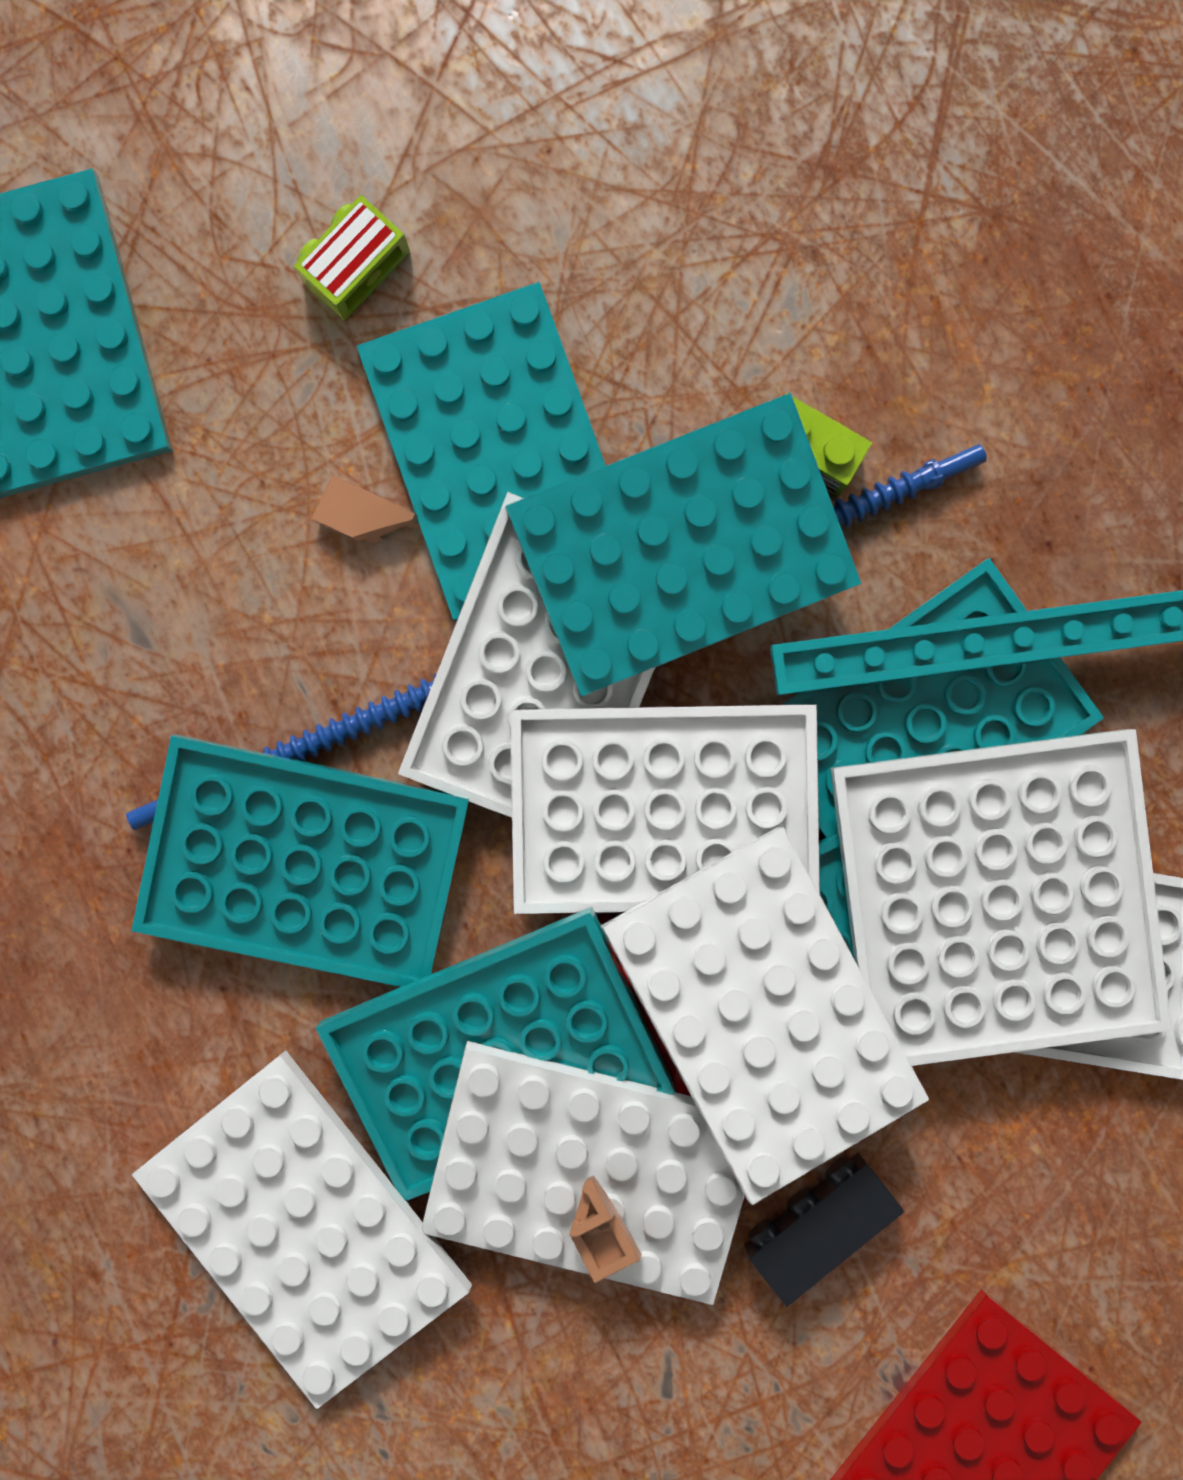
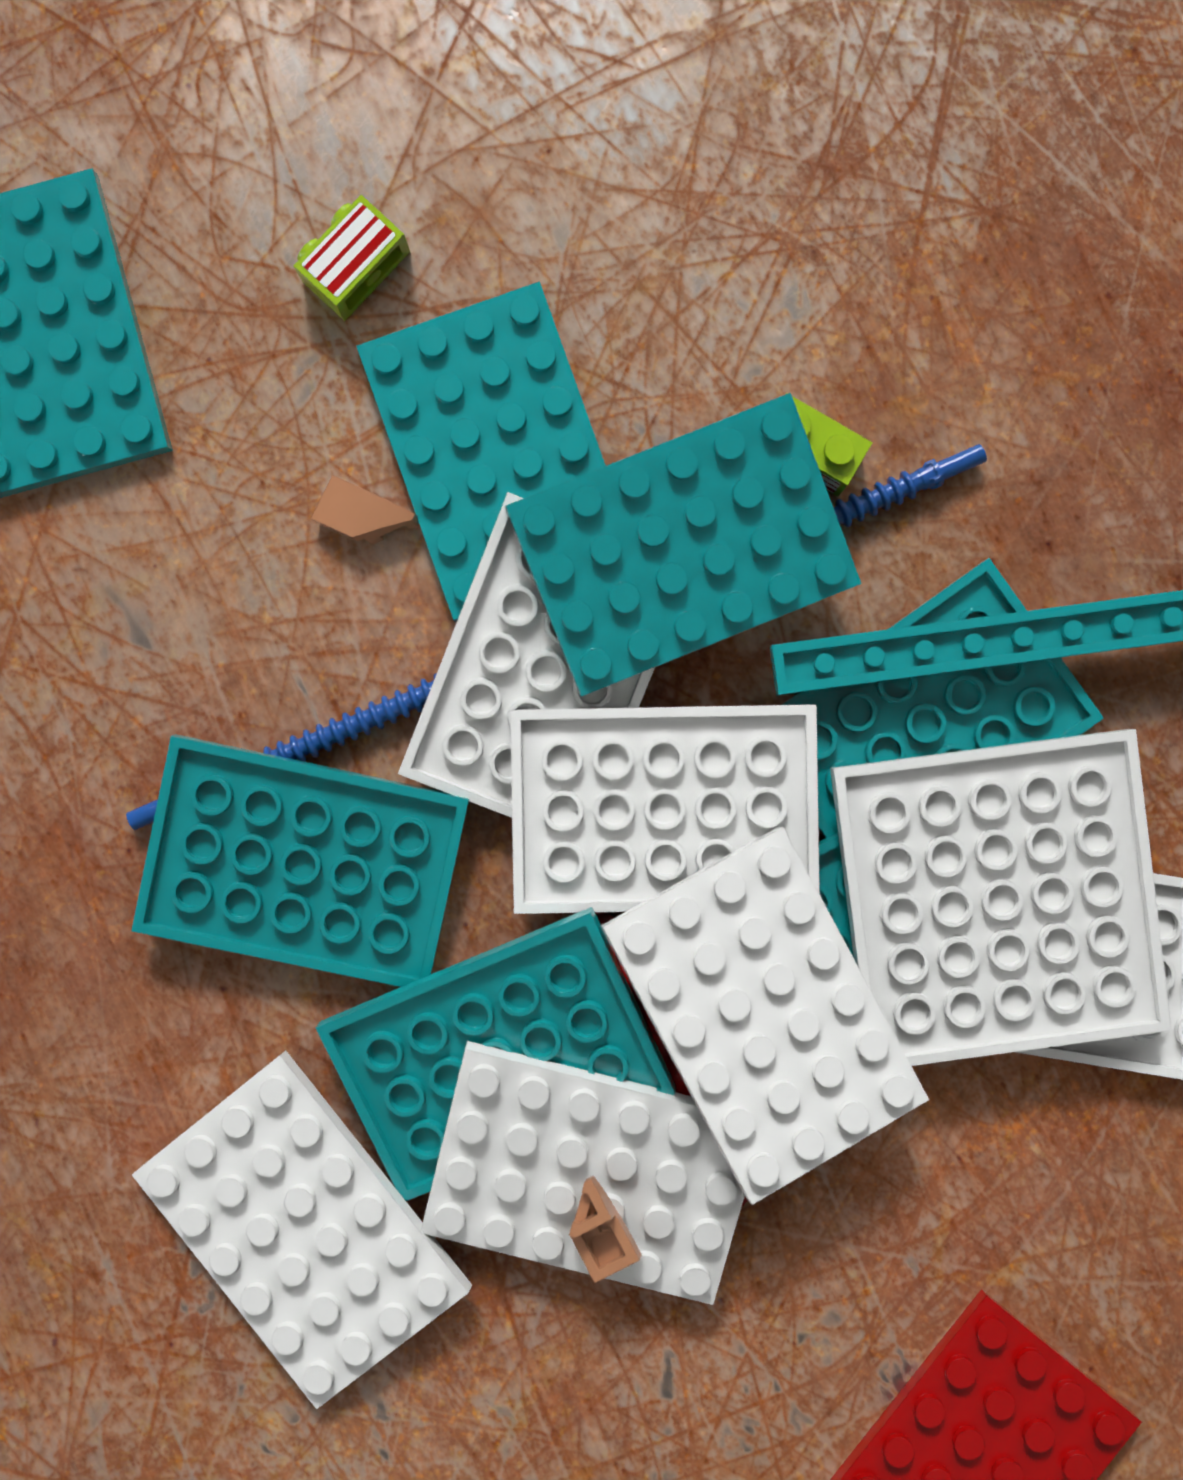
(821, 1227): black brick -> none

